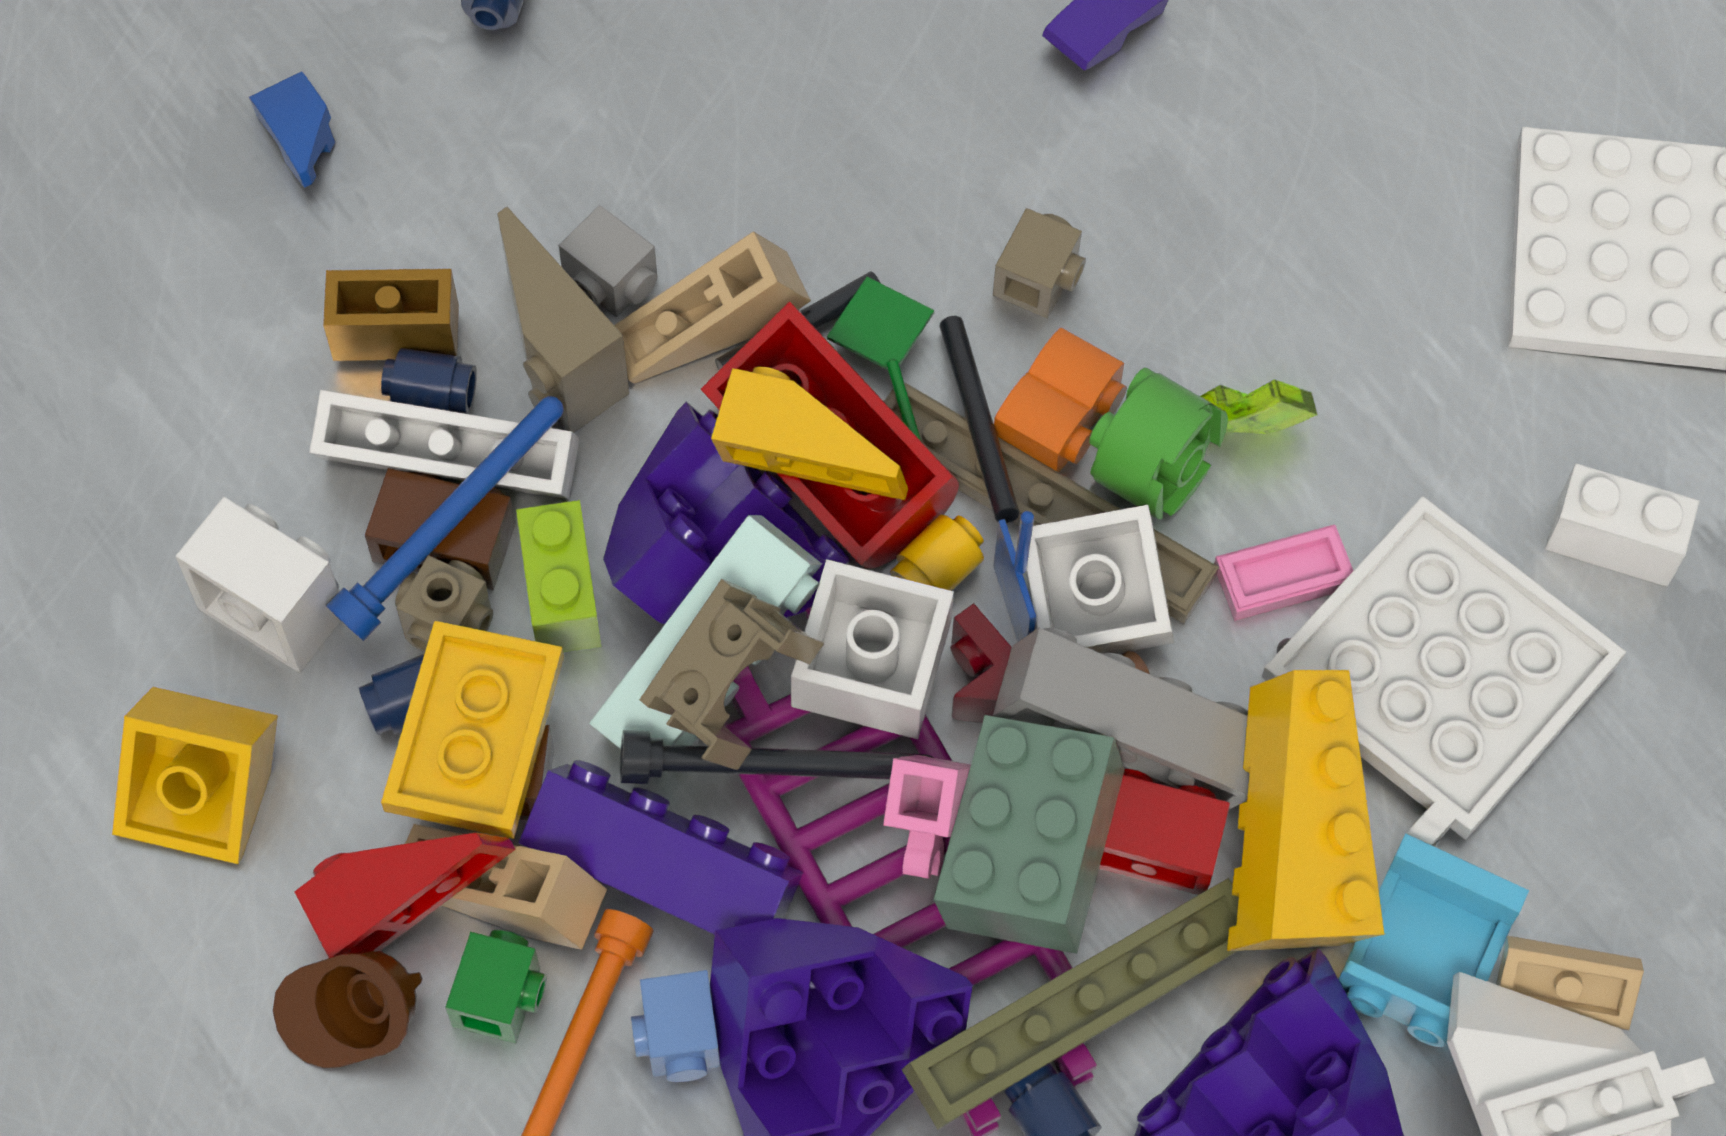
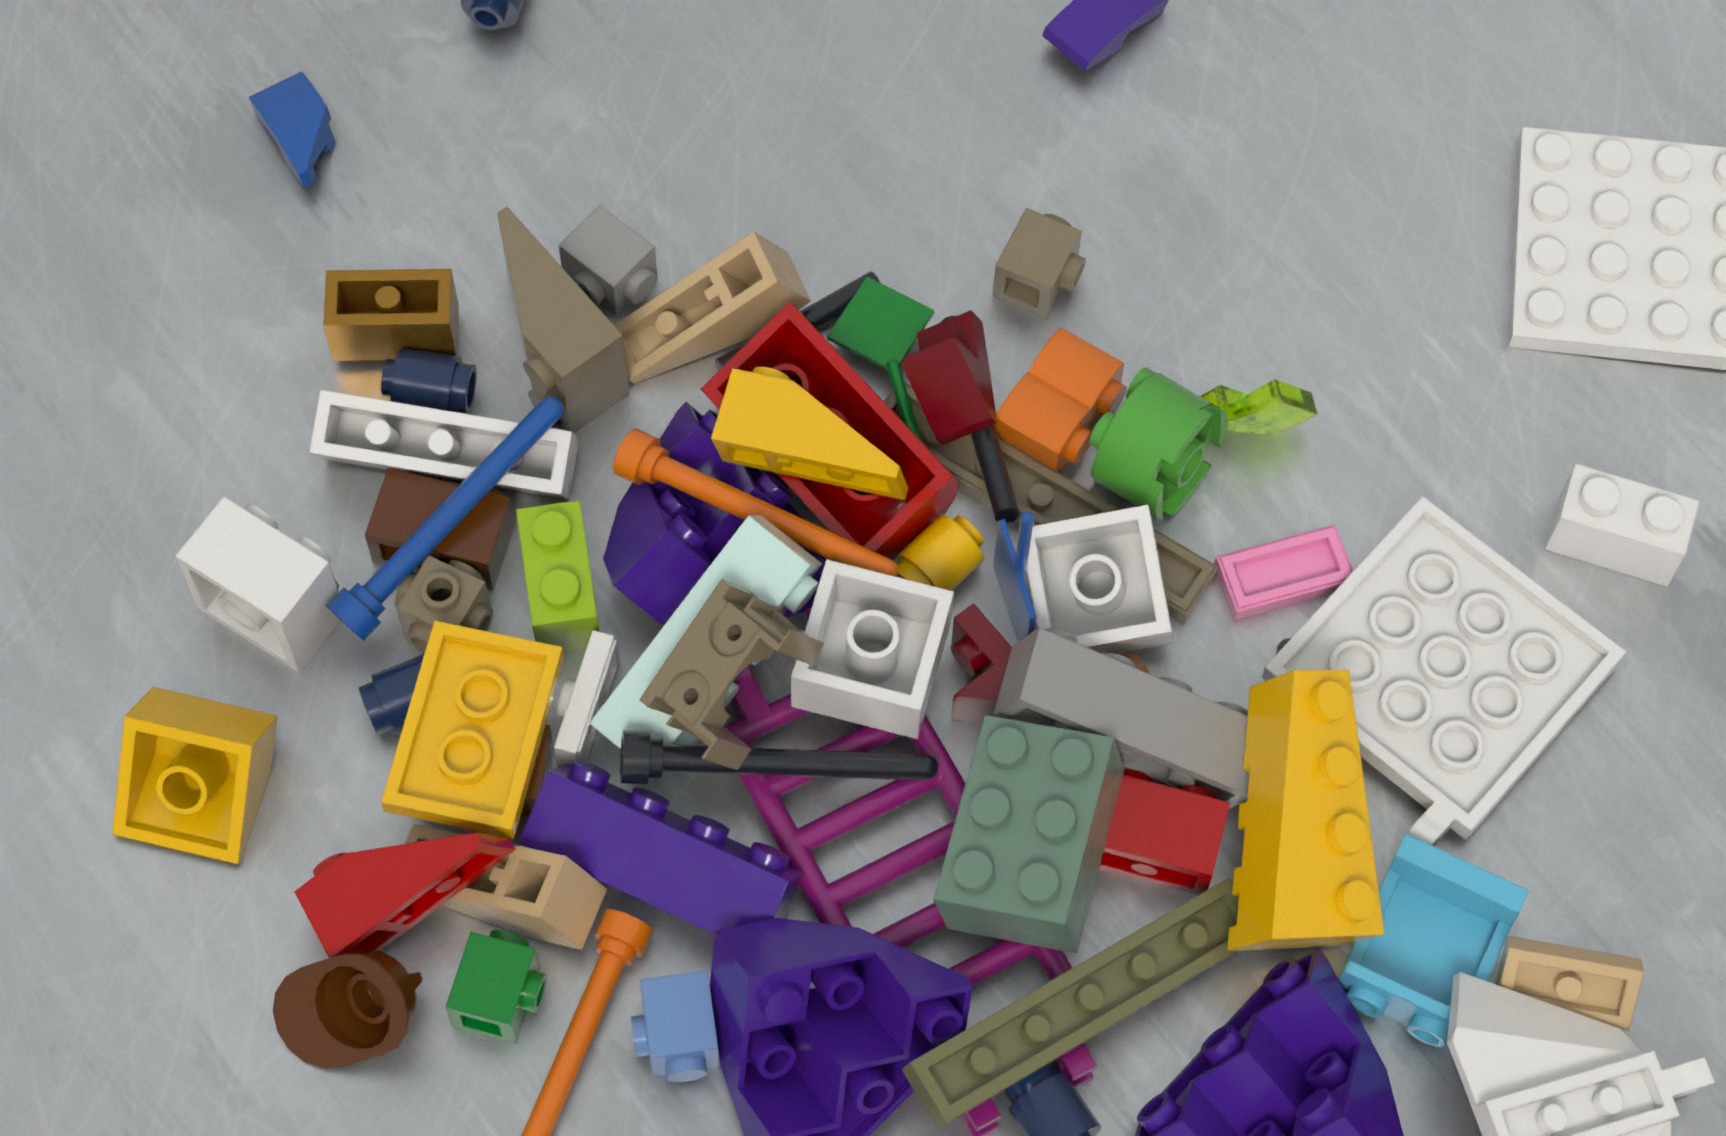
(584, 698): none -> white plate
(644, 460): none -> orange piece
(925, 800): bright pink brick -> none
(953, 377): none -> dark red slope

